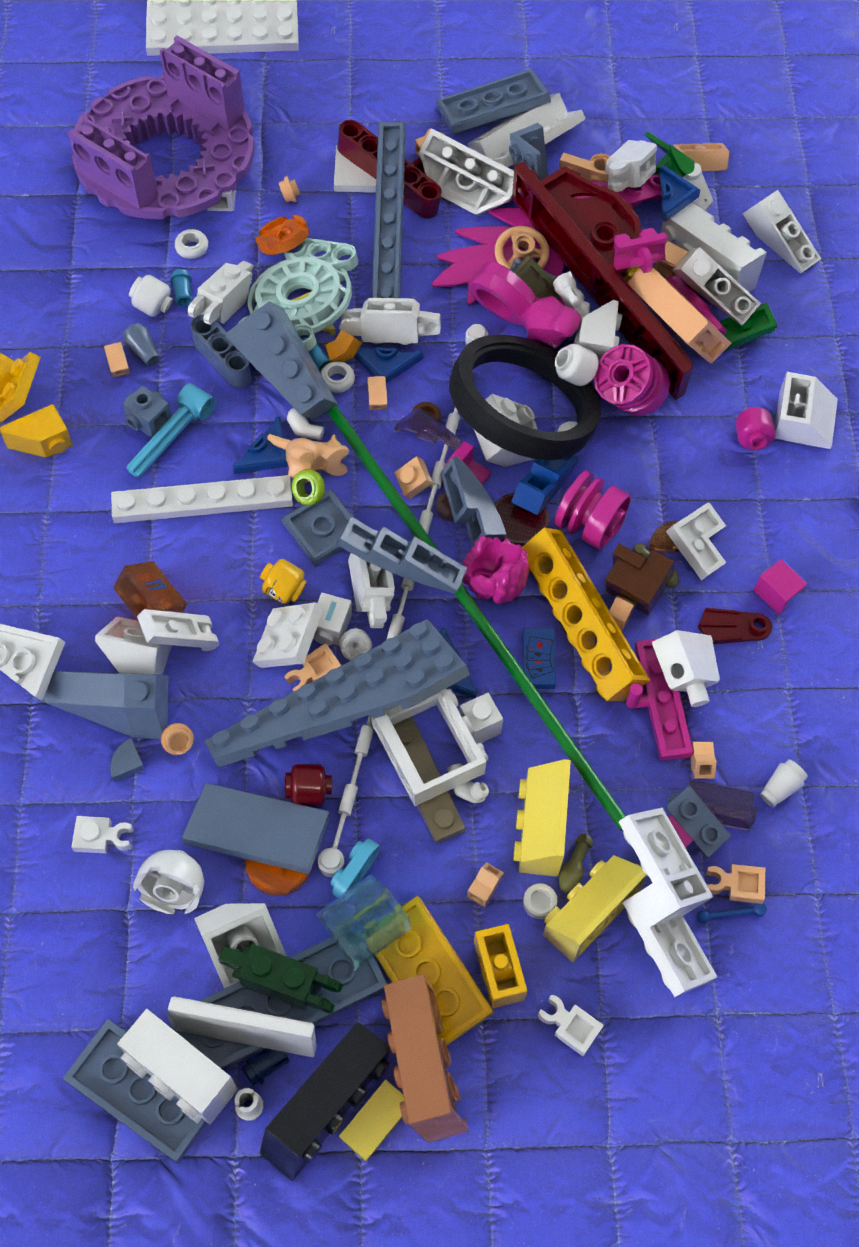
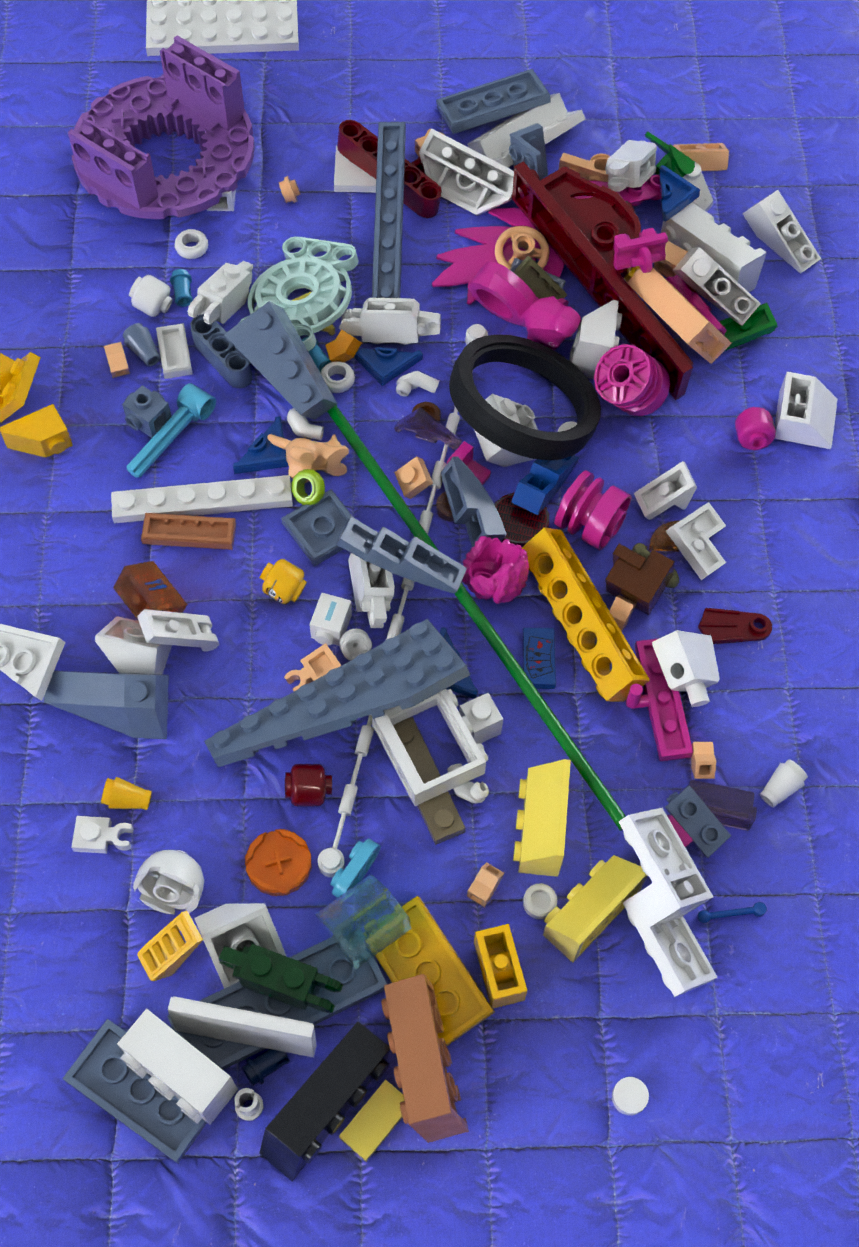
(125, 761): sand blue tile -> none
(125, 795): none -> yellow cone
(167, 949): none -> yellow slope
(174, 351): none -> white tile
(177, 738): light nougat plate -> none
(188, 531): none -> nougat plate
(256, 828): sand blue tile -> none
(282, 235): orange tile -> none
(288, 635): white plate -> none
(377, 393): light nougat piece -> none
(414, 380): none -> white arm
(571, 296): white animal -> none
(573, 870): olive piece -> none
(575, 1027): white plate -> none
(576, 364): white head -> none
(630, 1096): none -> white tile
(669, 489): none -> white slope
(742, 882): light nougat plate -> none
(779, 586): dark pink panel -> none

